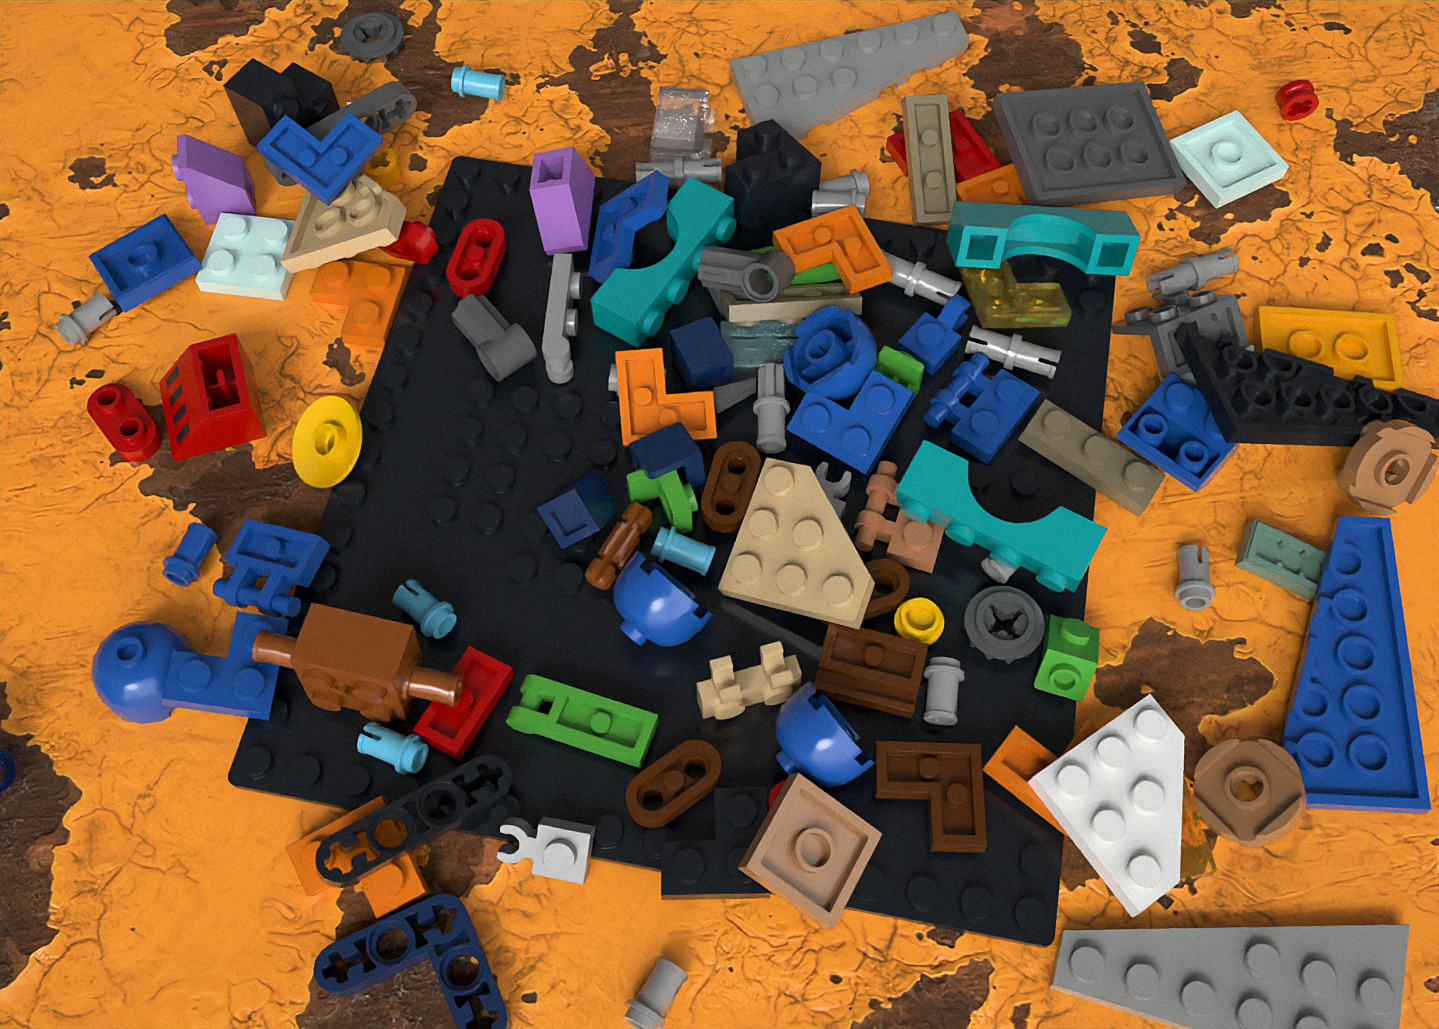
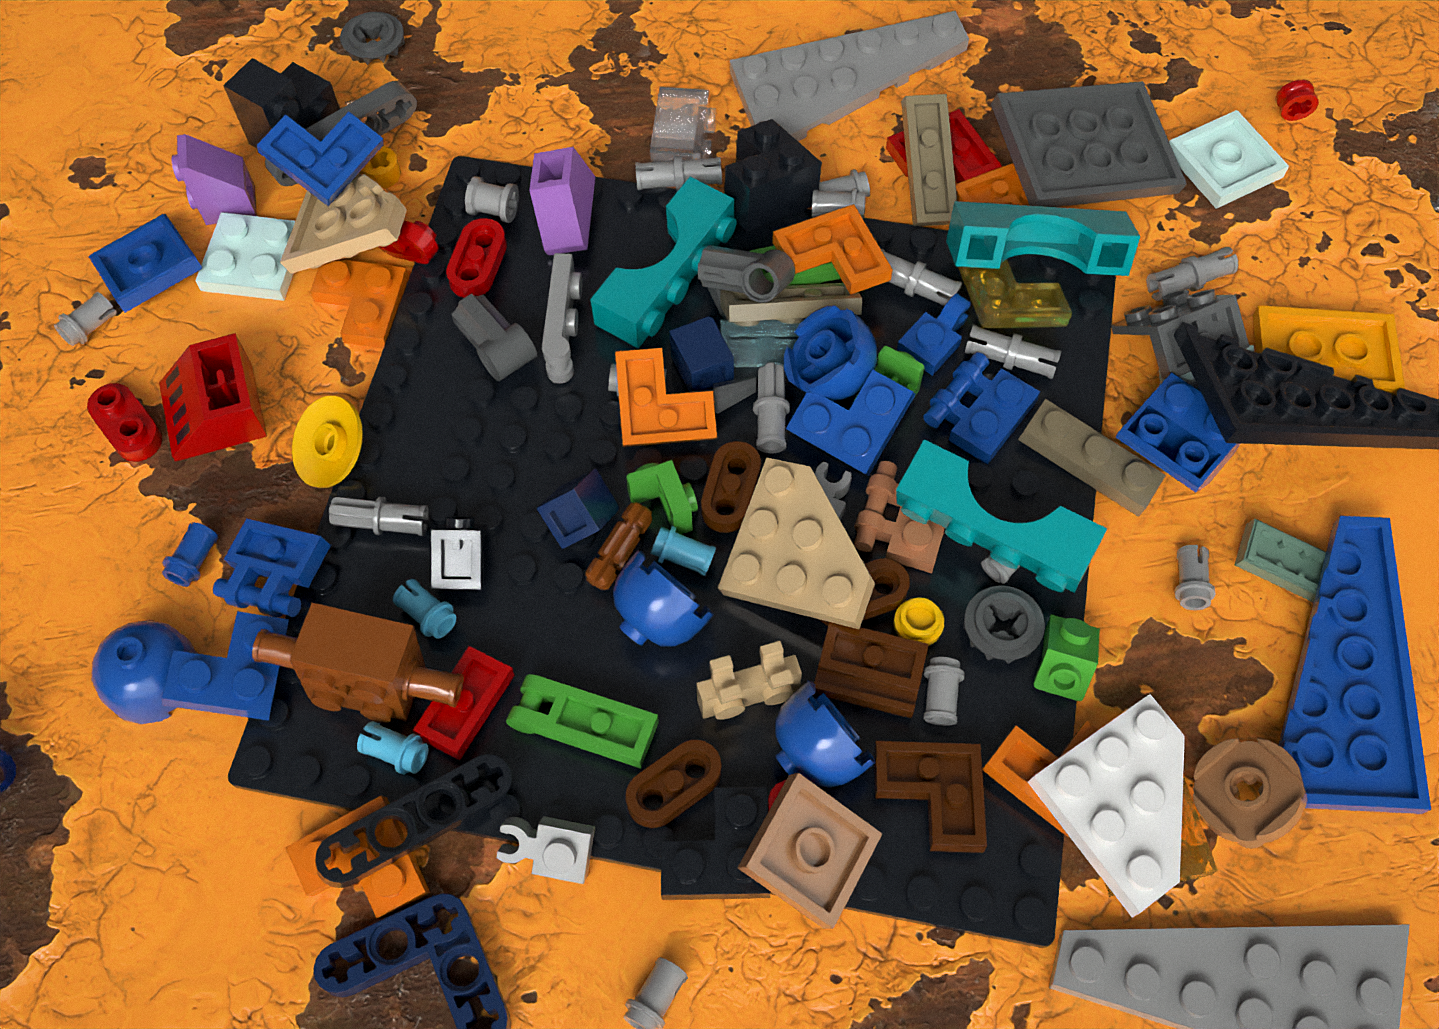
(378, 515): none -> light grey axle
(458, 554): none -> bracket
(477, 83): medium azure pin -> none
(492, 199): none -> light grey bush
(620, 219): blue plate -> none
(669, 451): dark blue panel -> none
(1379, 445): medium nougat plate -> none

